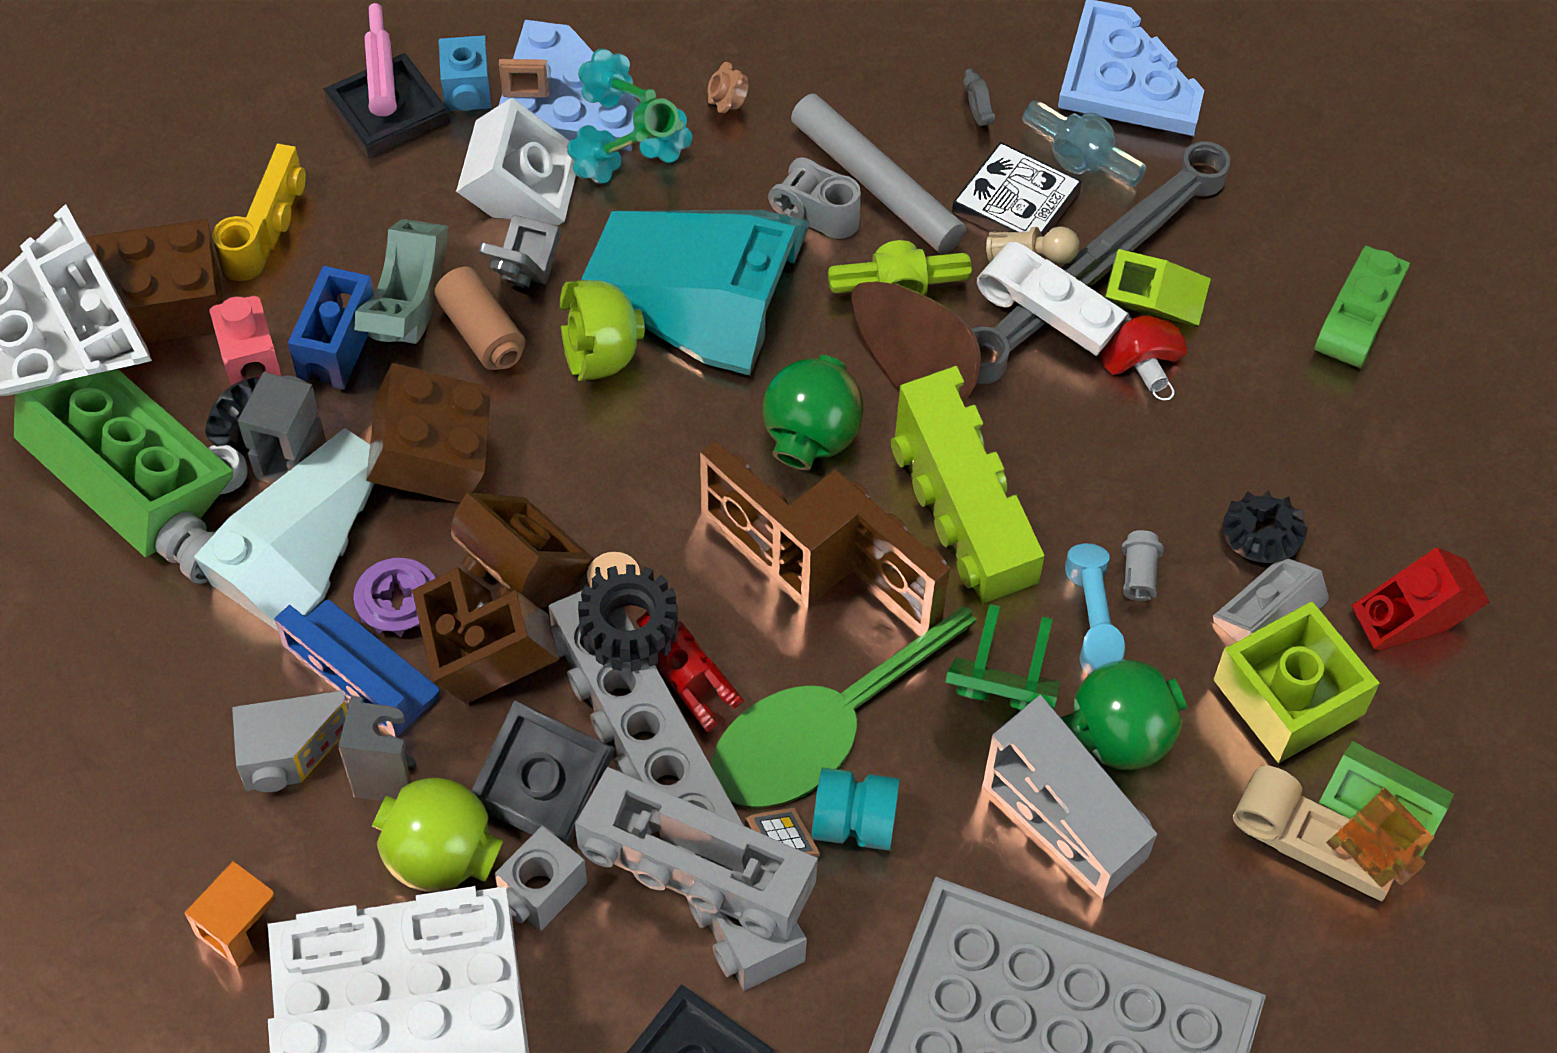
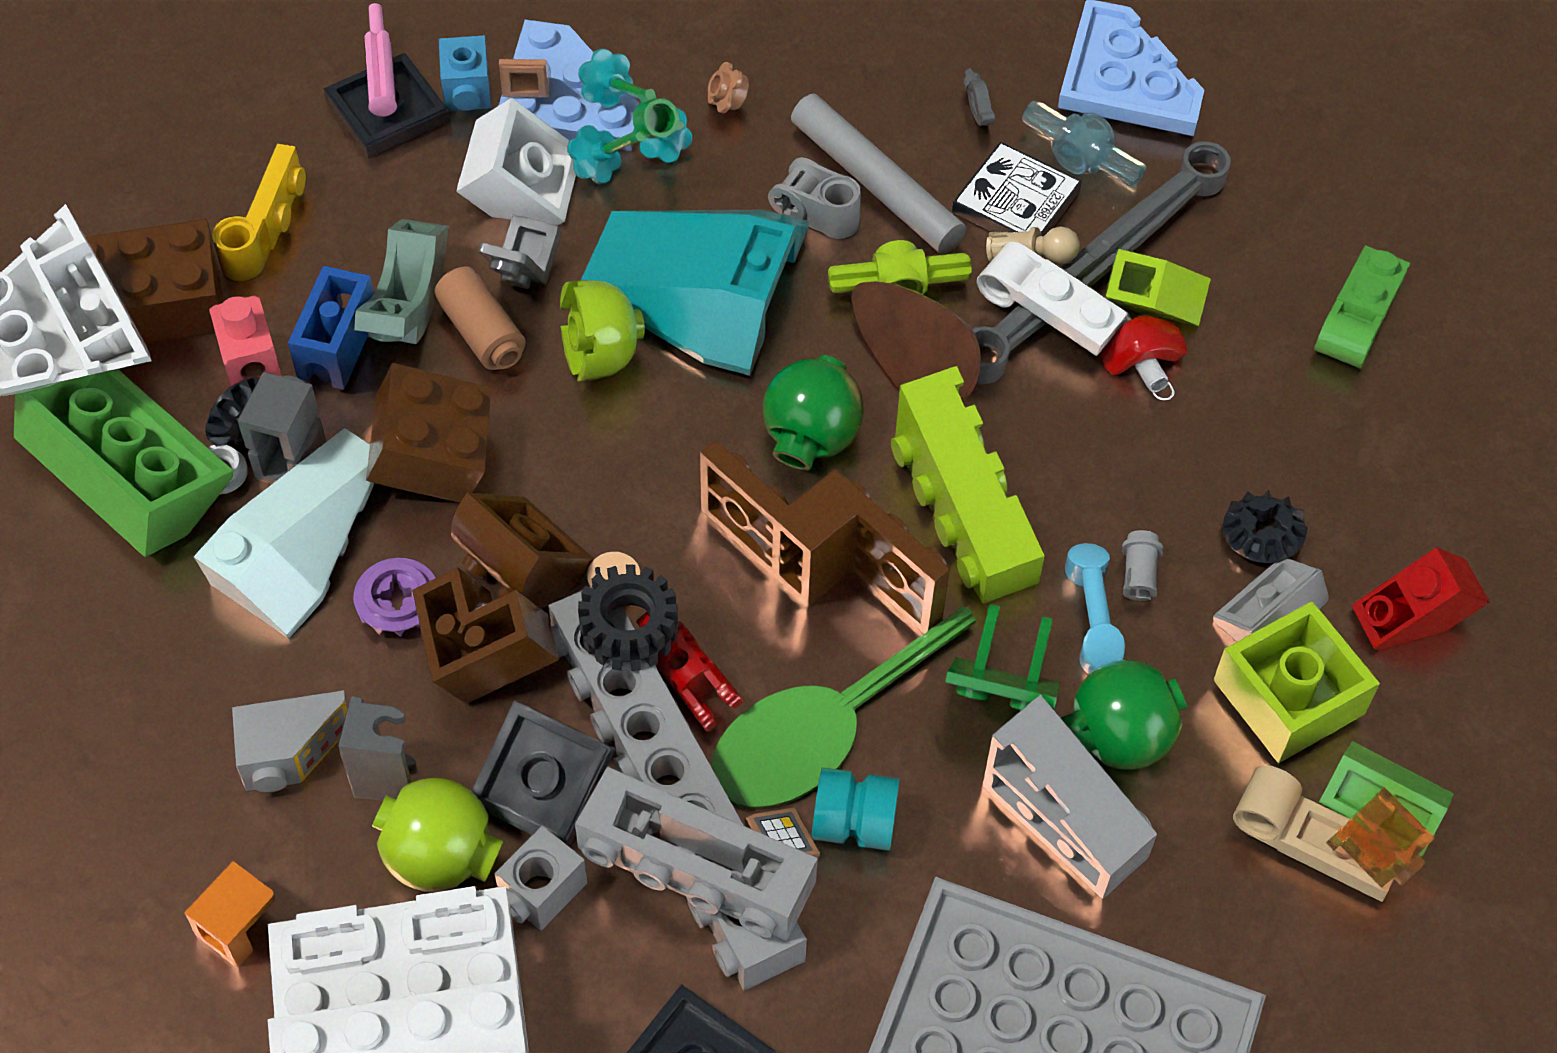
(180, 542): light grey wheel -> none
(356, 661): blue panel -> none

